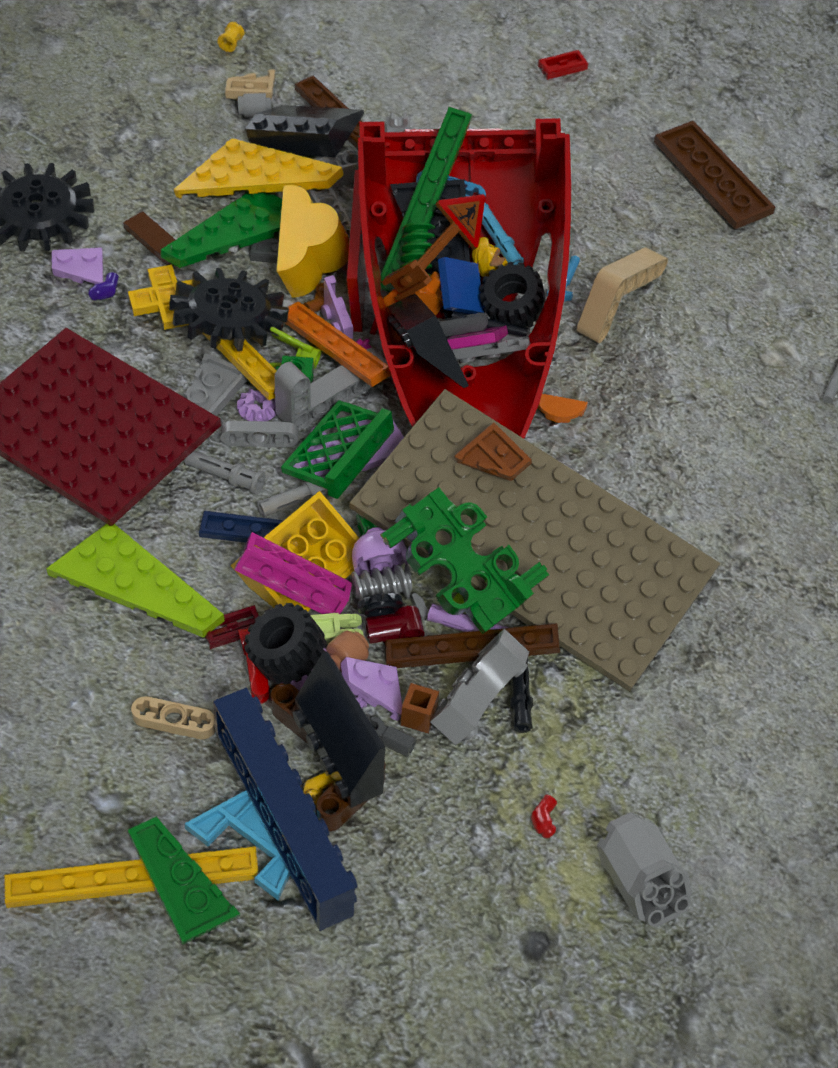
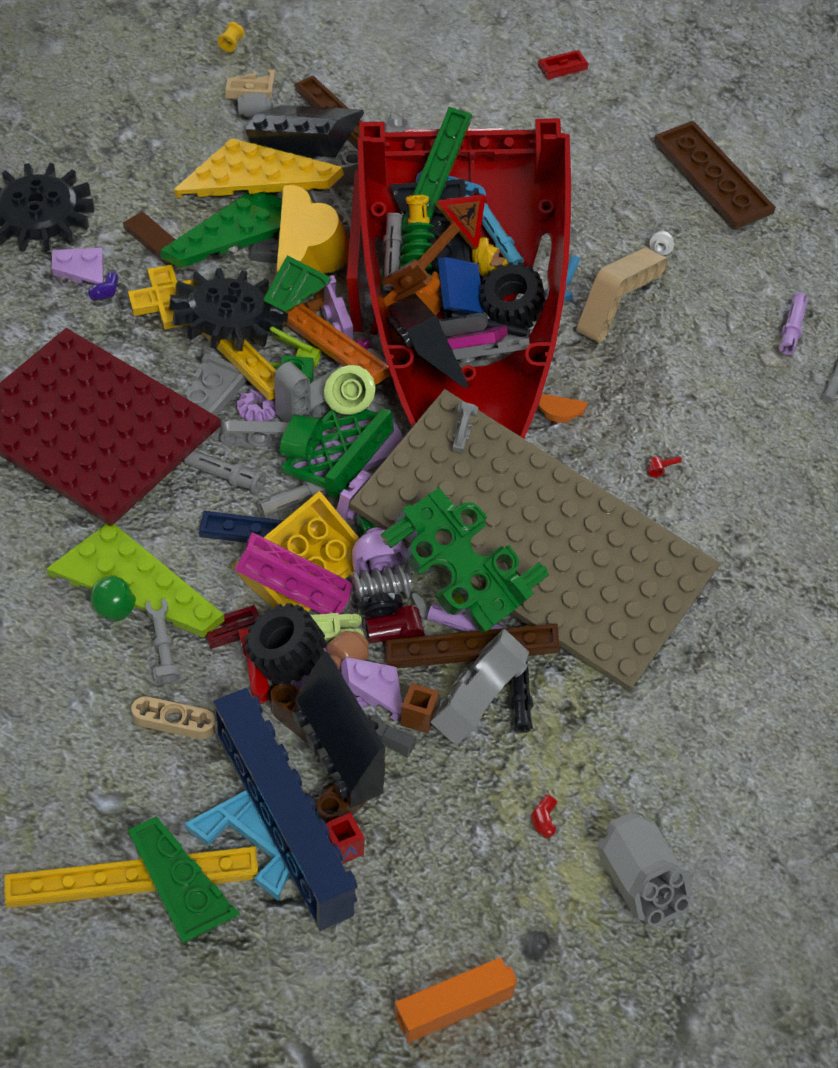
(112, 598): none -> green hair
(167, 671): none -> light grey piece
(294, 285): none -> green wing
(301, 437): none -> green beam
(315, 785): yellow arm -> none
(346, 496): none -> lavender wing
(347, 836): none -> red brick
(349, 390): none -> yellowish green hat
(392, 246): none -> light grey pin
(418, 208): none -> yellow bush
(455, 999): none -> orange brick
(463, 428): none -> light grey piece
(494, 454): dark orange wing -> none
(657, 465): none -> red hand
(662, 237): none -> white plate
(793, 329): none -> lavender pin

